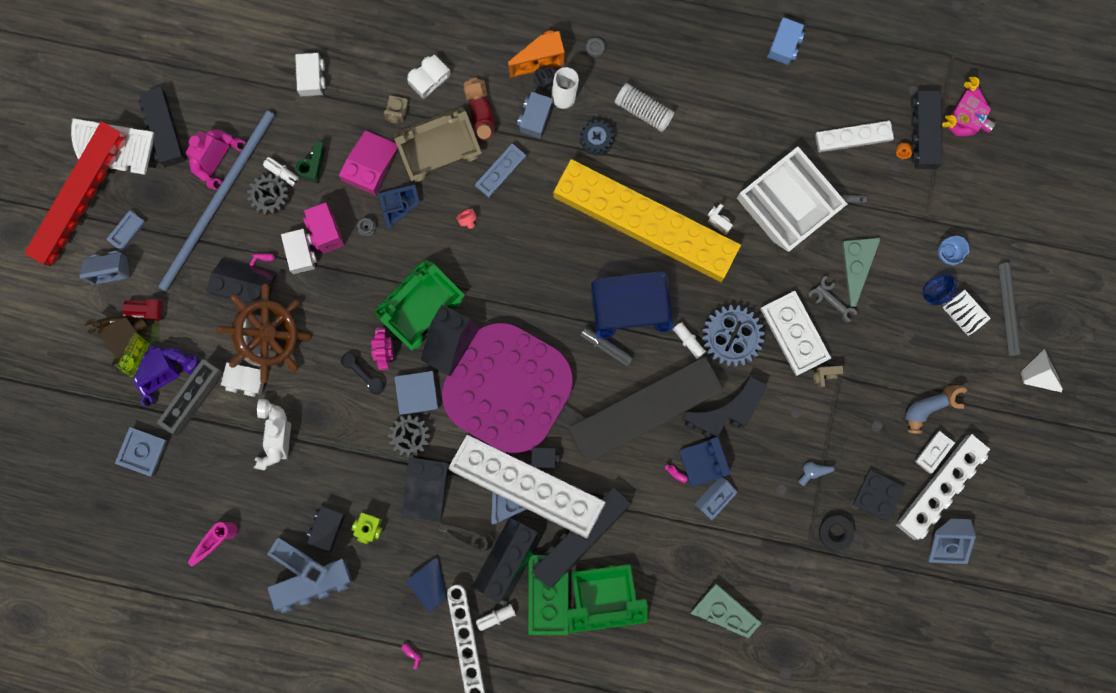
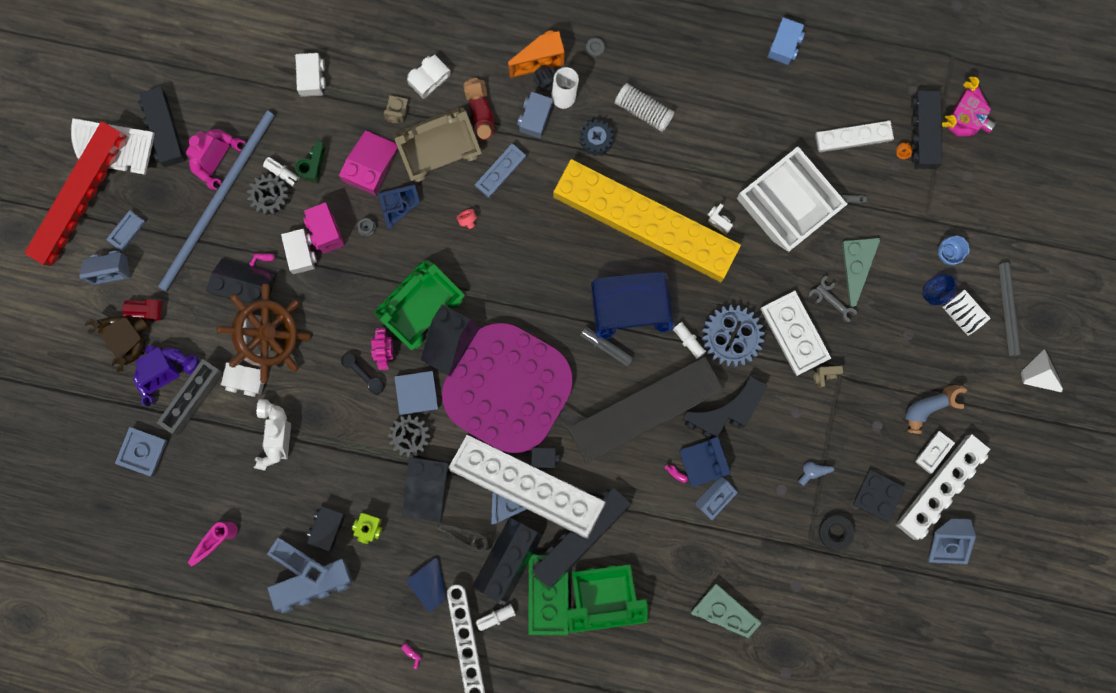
(133, 355): clear neon green tile -> none

